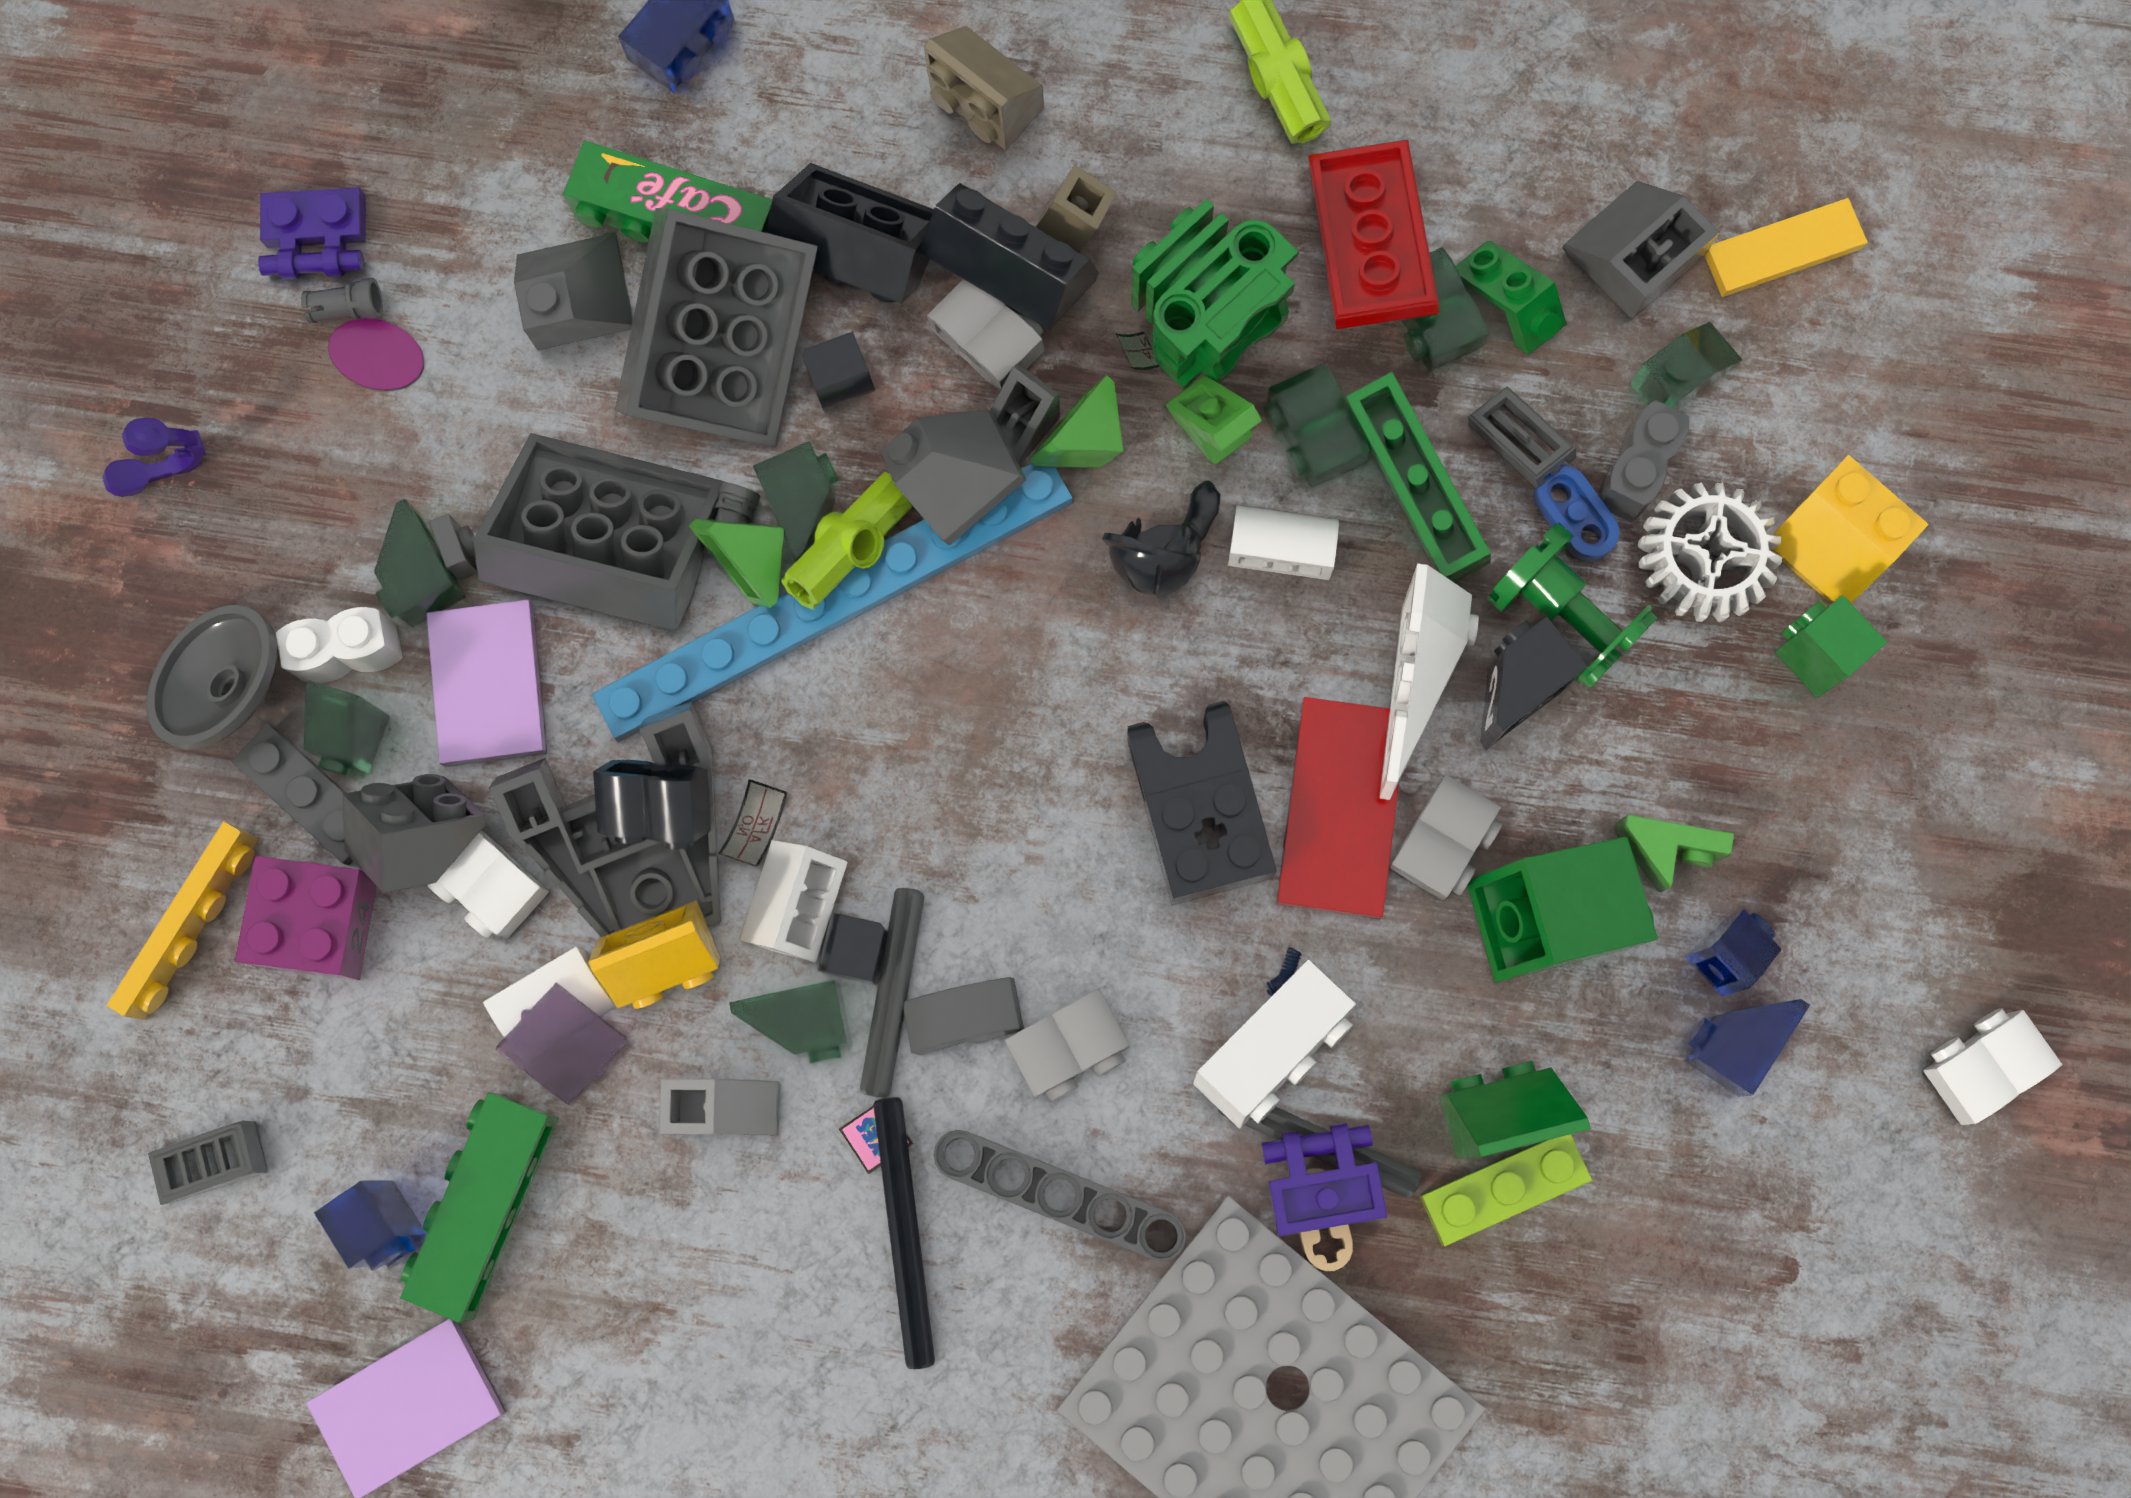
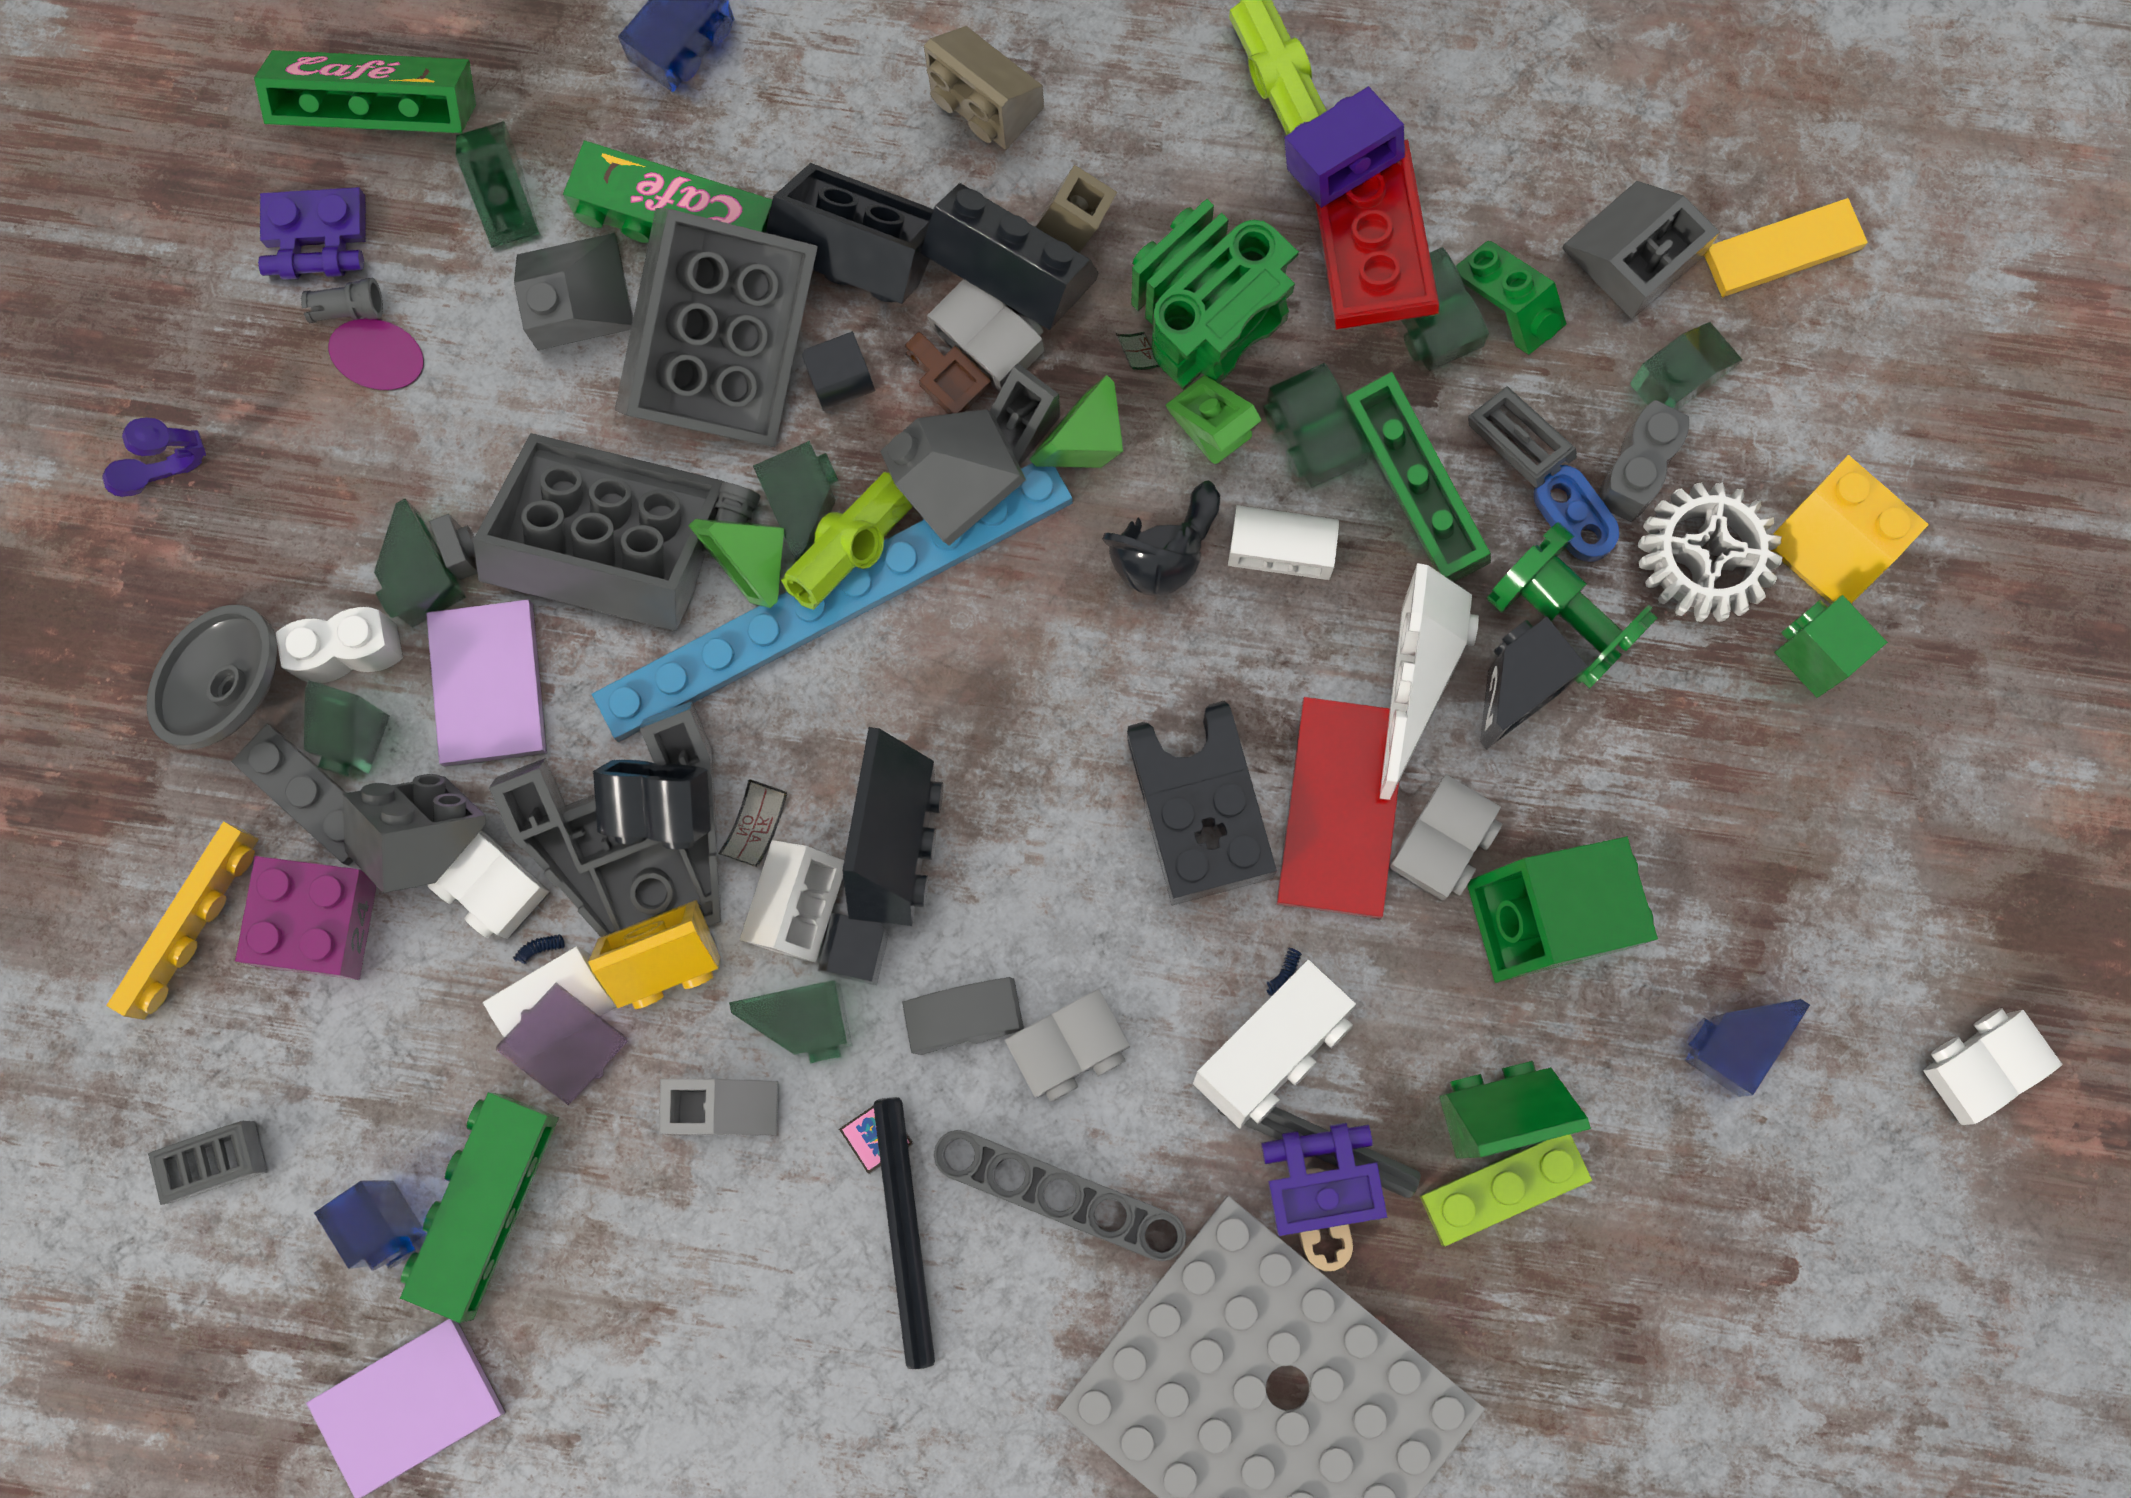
(365, 91): none -> green brick
(496, 183): none -> clear green slope
(526, 952): none -> dark blue leg
(890, 832): none -> black slope
(892, 992): dark grey axle -> none
(949, 378): none -> reddish brown plate
(1344, 146): none -> dark purple brick
(1658, 843): bright green slope -> none
(1735, 952): clear blue slope -> none

